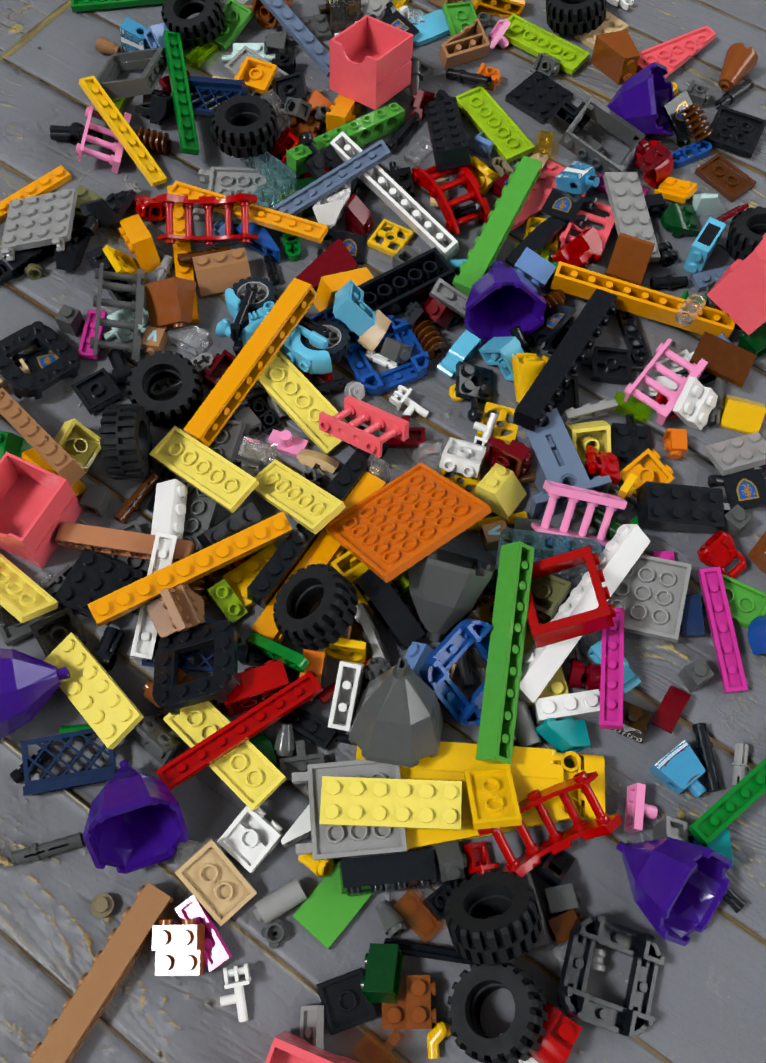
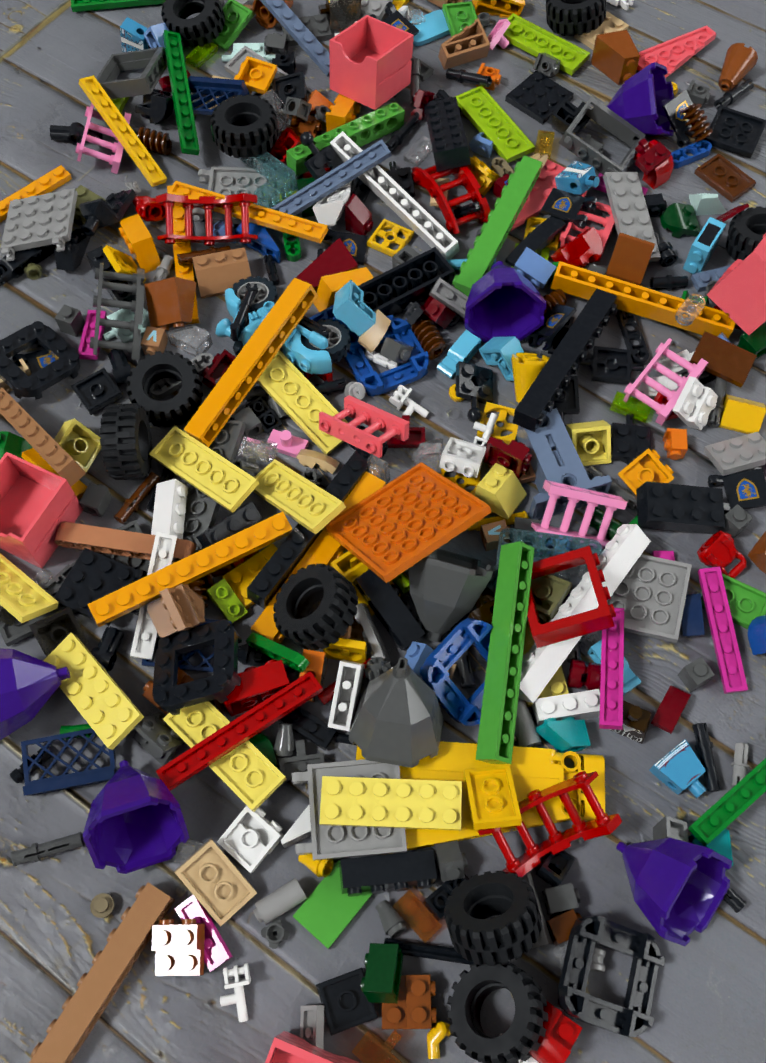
(106, 46): medium nougat cone -> none
(478, 858): red bracket -> none
(517, 331): black pin -> none
(589, 411): light grey plate -> none
(602, 464): red plate -> none
(628, 488): yellow plate -> none
(637, 809): bright pink tile -> none
(676, 189): light orange plate -> none

